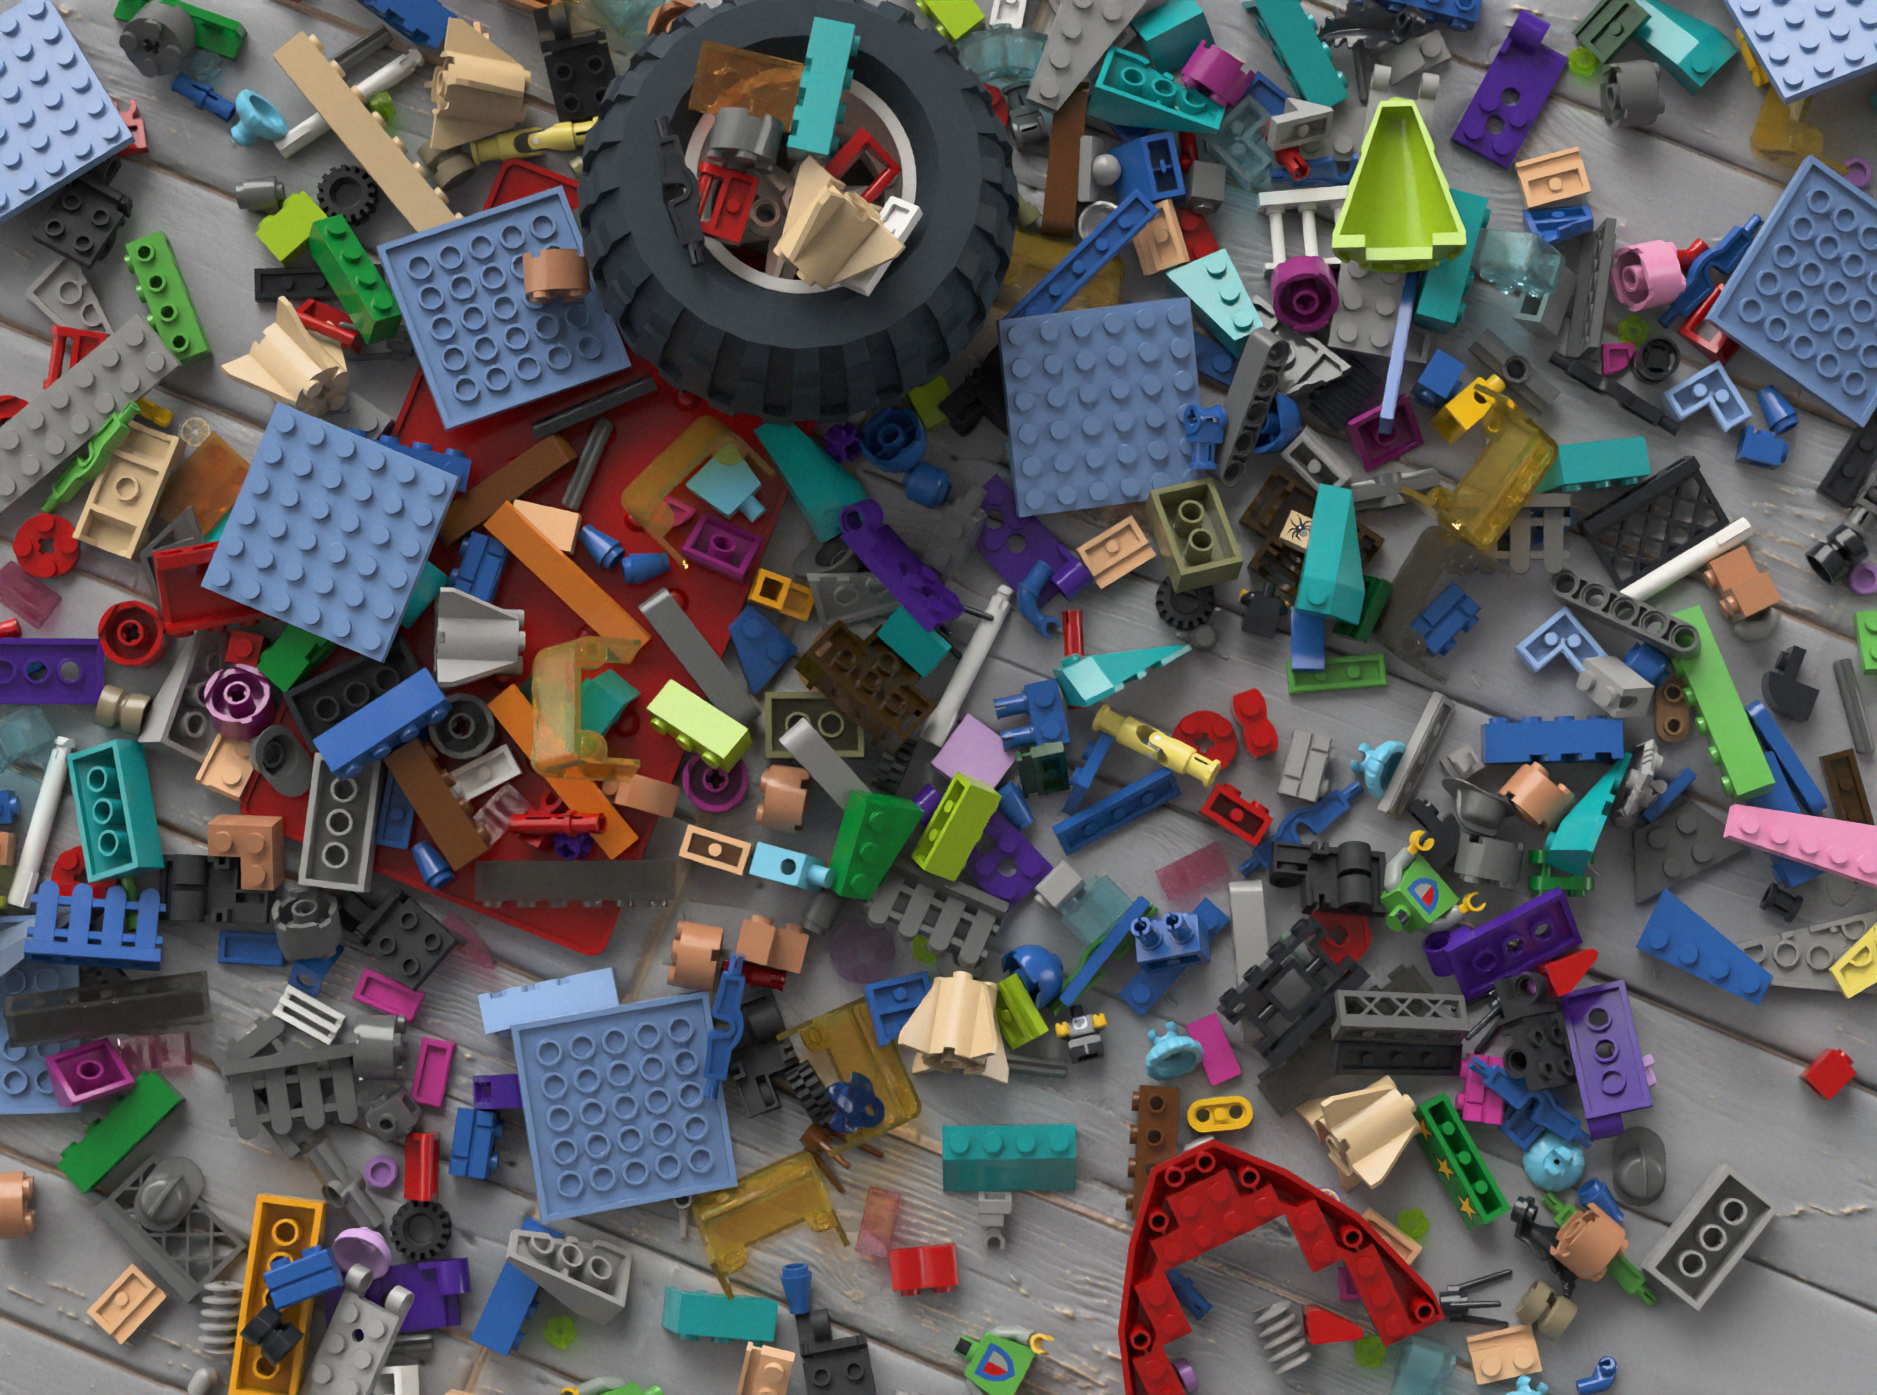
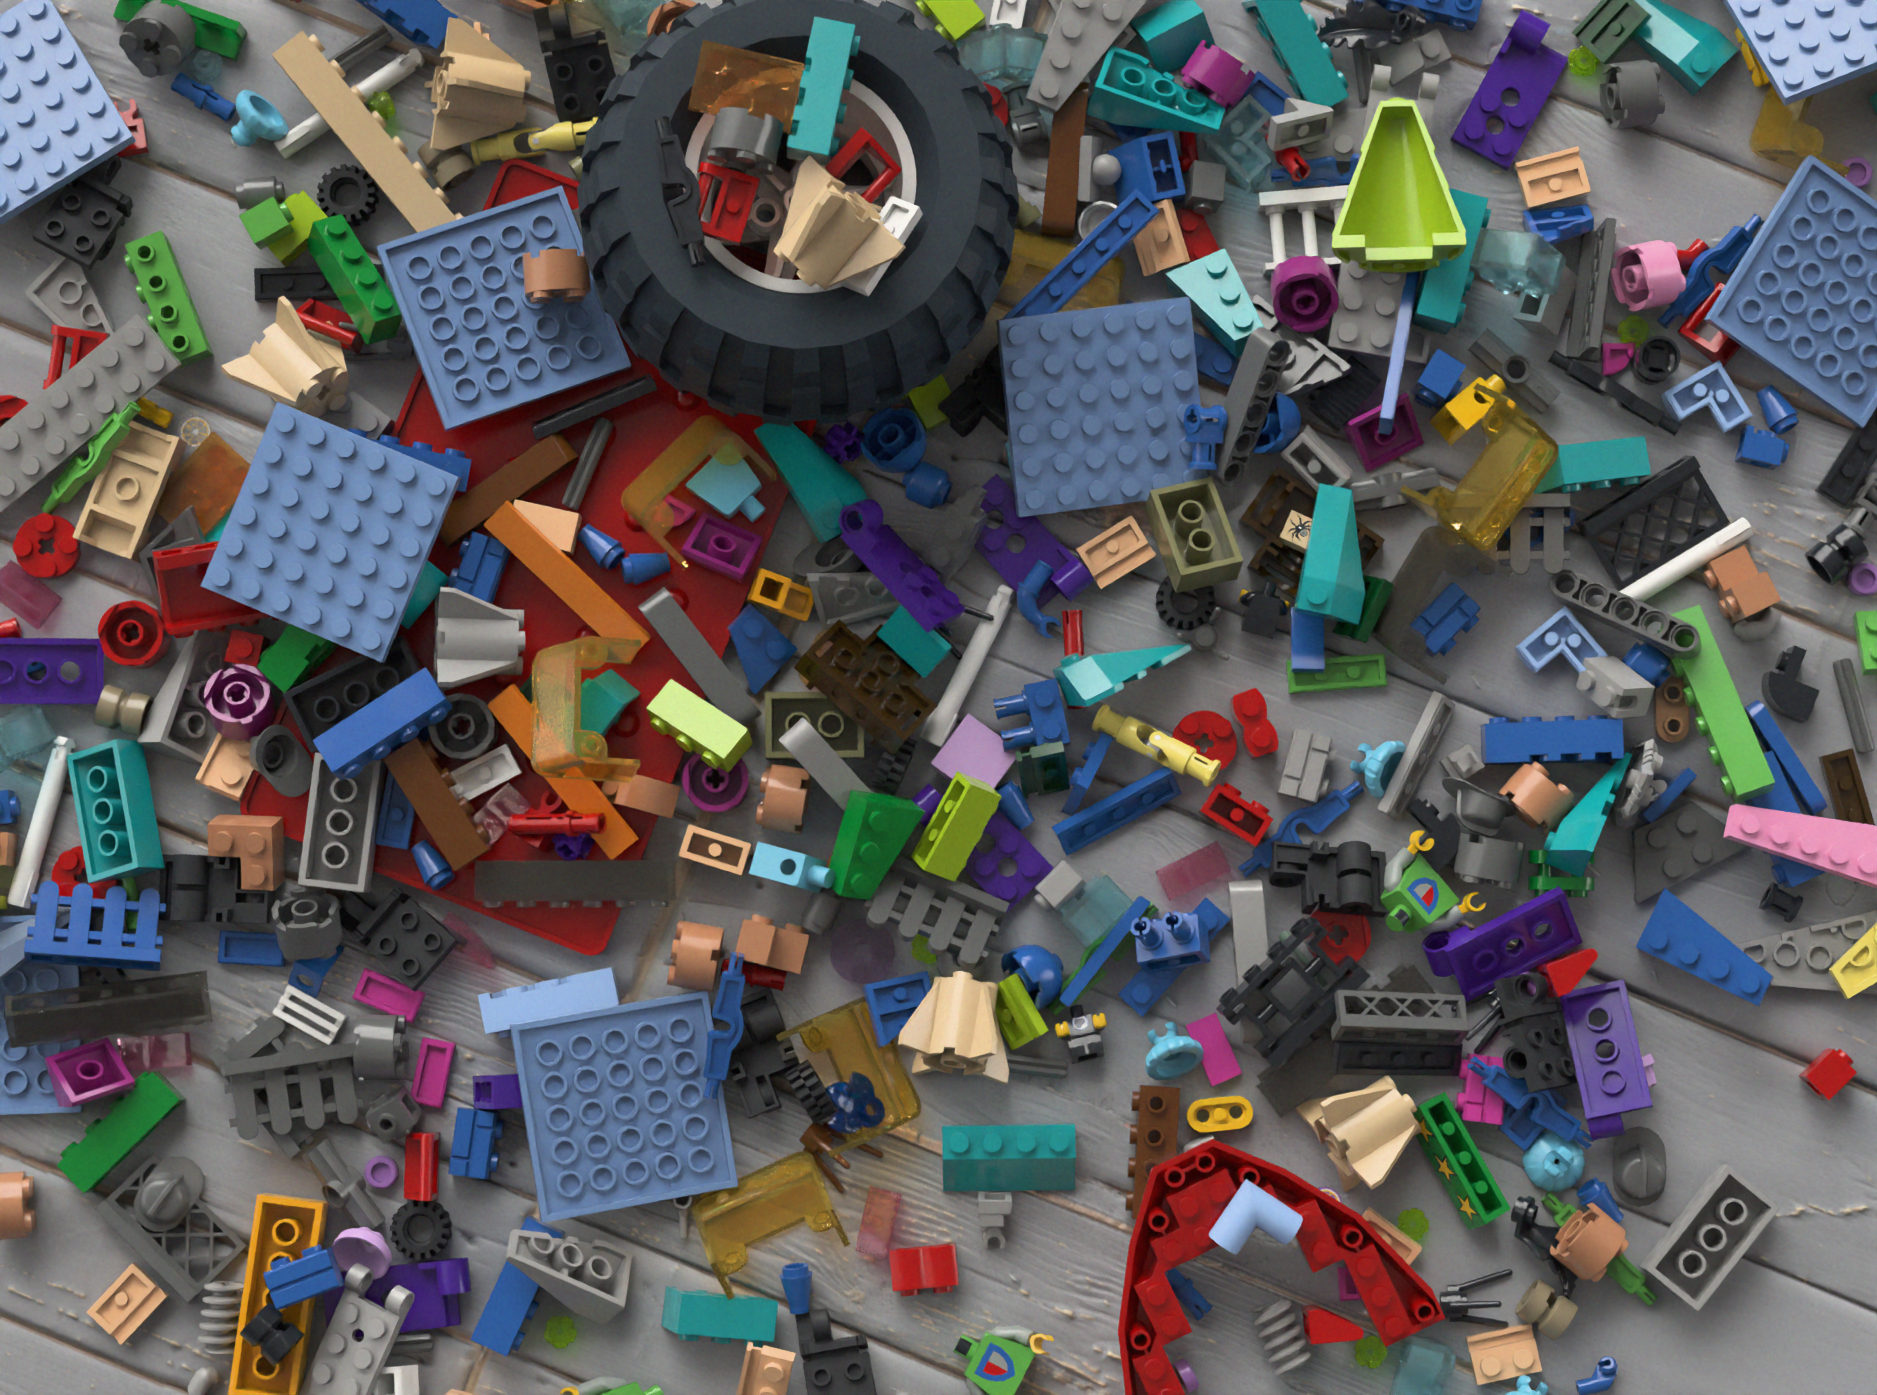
(267, 222): none -> bright green brick
(1251, 1209): none -> light blue brick

